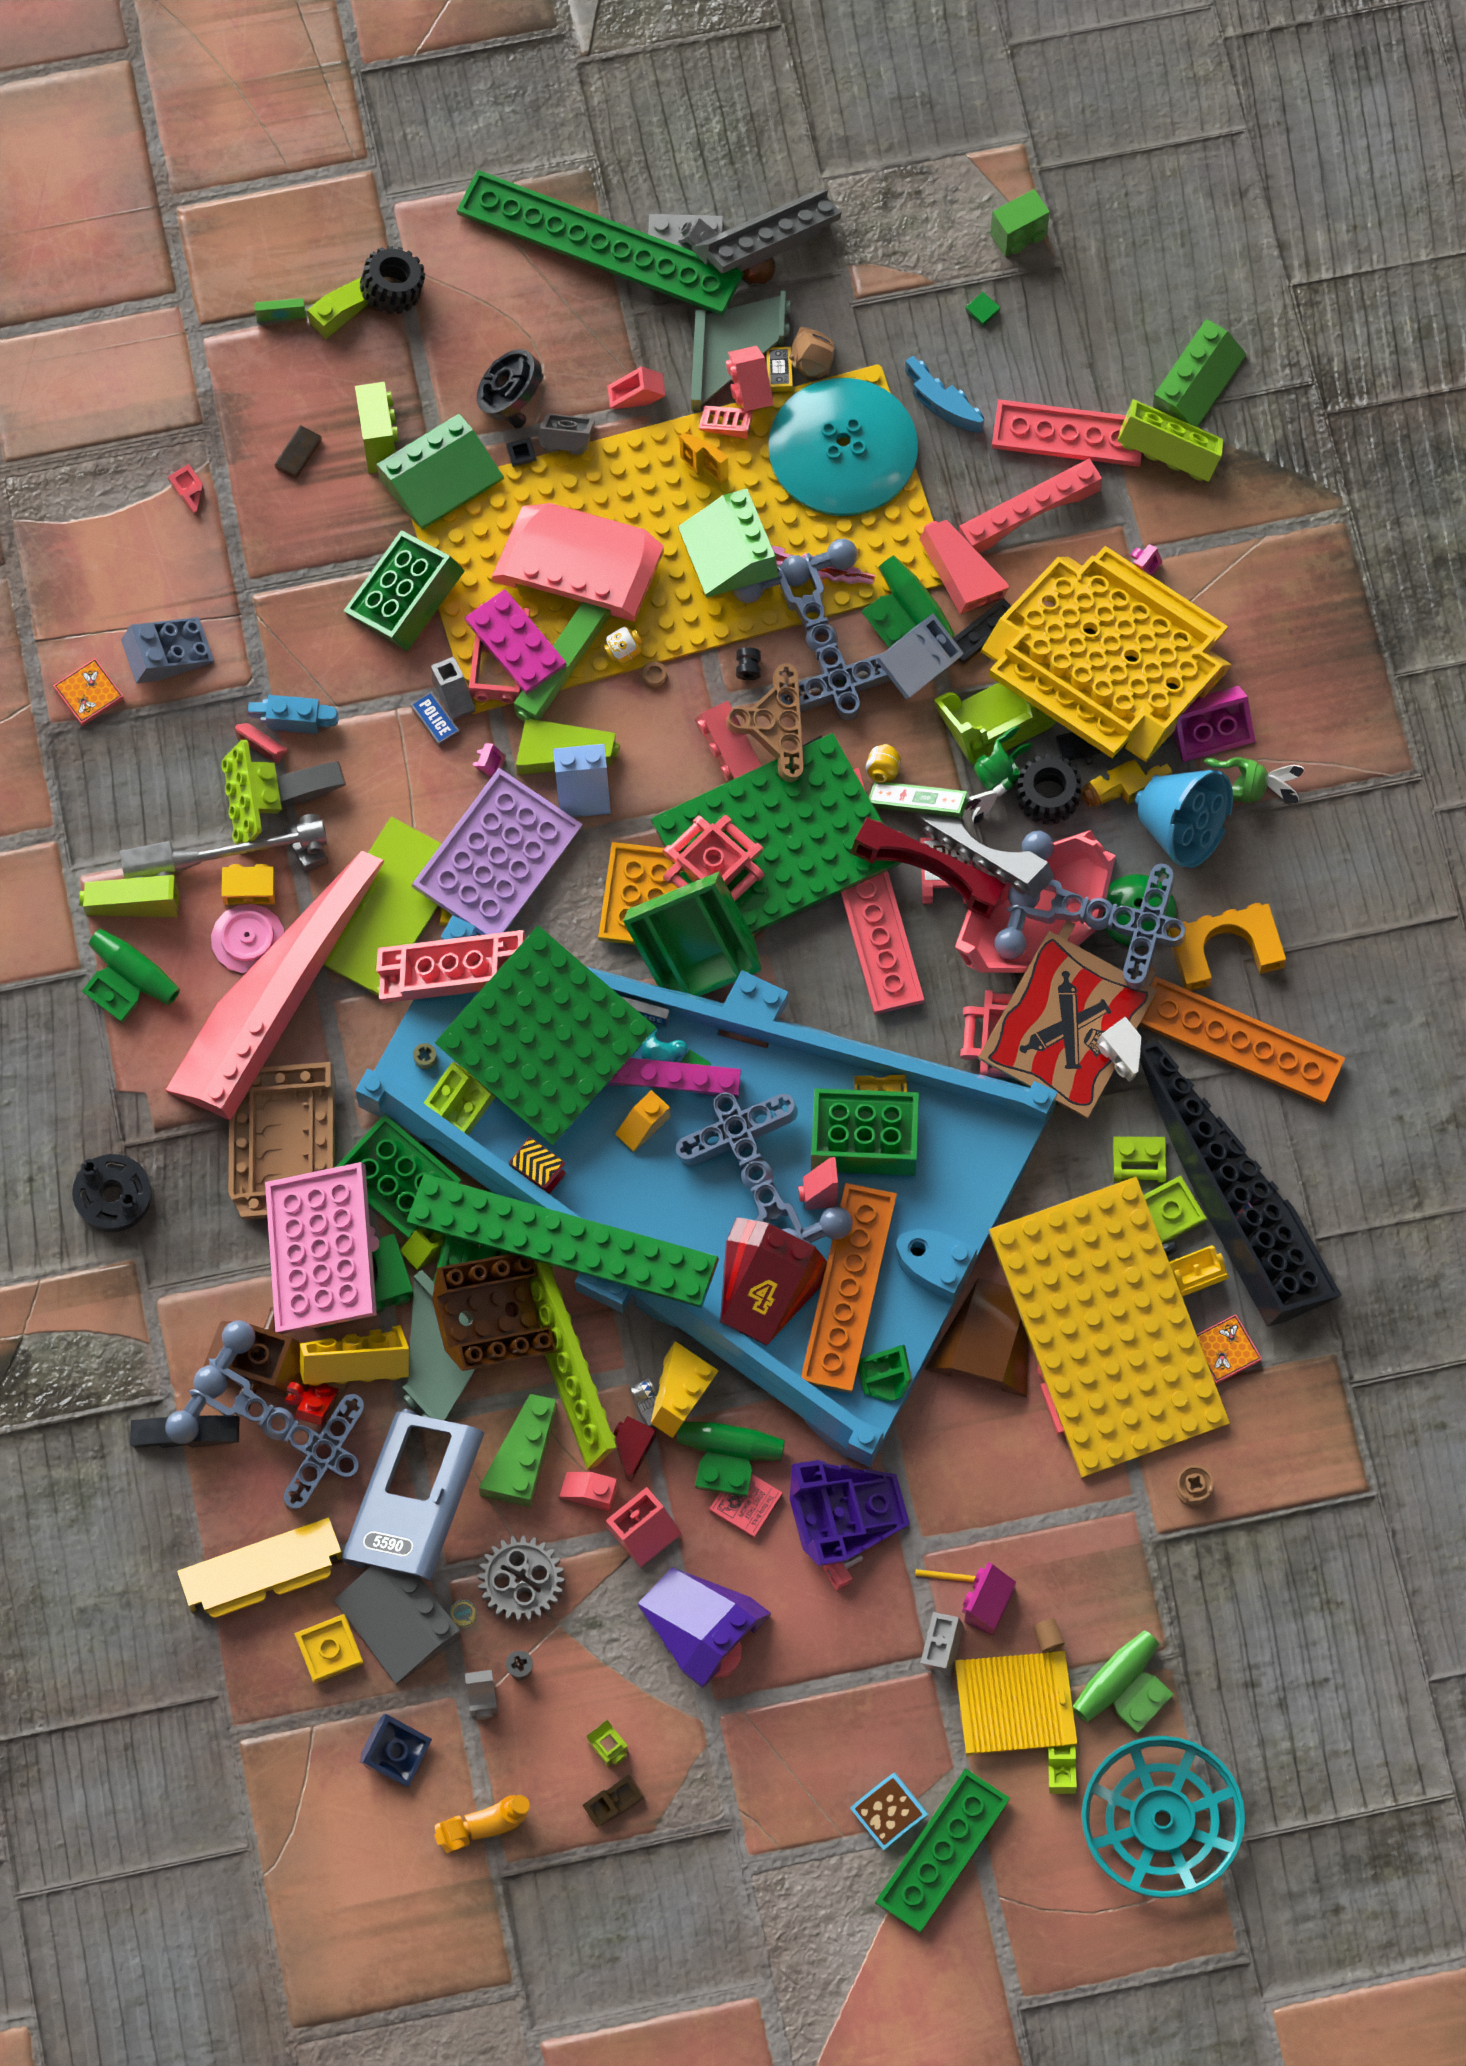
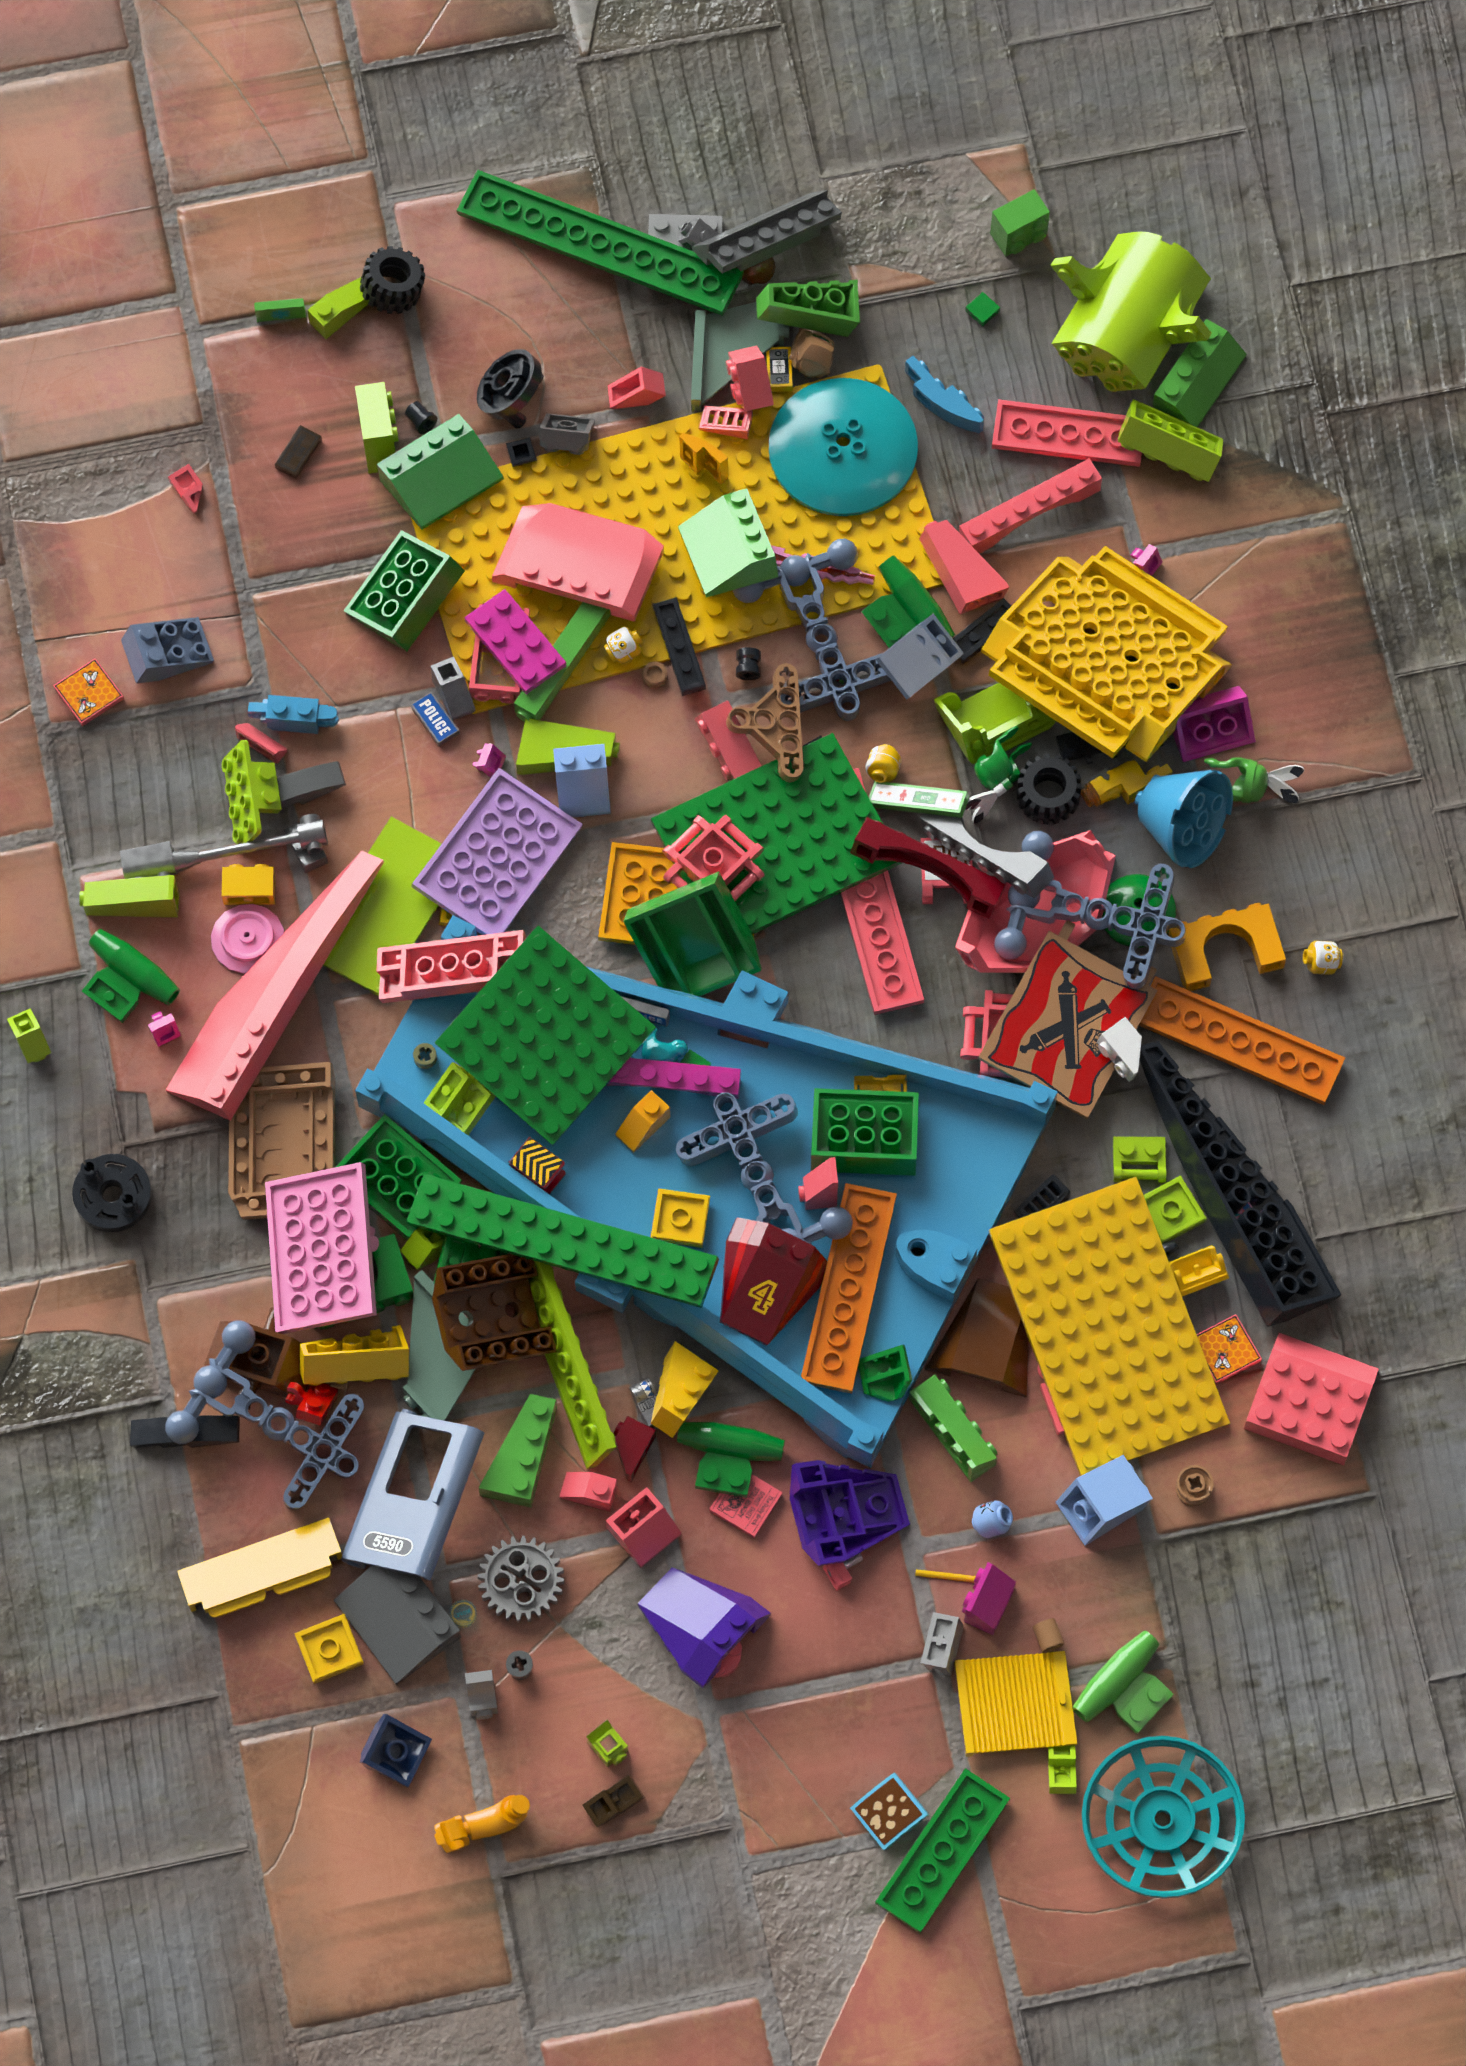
(29, 1036): none -> lime slope
(163, 1028): none -> dark pink tile
(421, 417): none -> black bush
(679, 646): none -> black tile
(680, 1217): none -> yellow plate
(811, 306): none -> bright green wedge
(953, 1428): none -> bright green wedge
(992, 1519): none -> light blue head
(1044, 1188): none -> black slope
(1103, 1499): none -> light blue slope
(1130, 309): none -> lime cylinder
(1311, 1398): none -> coral slope
(1323, 957): none -> head

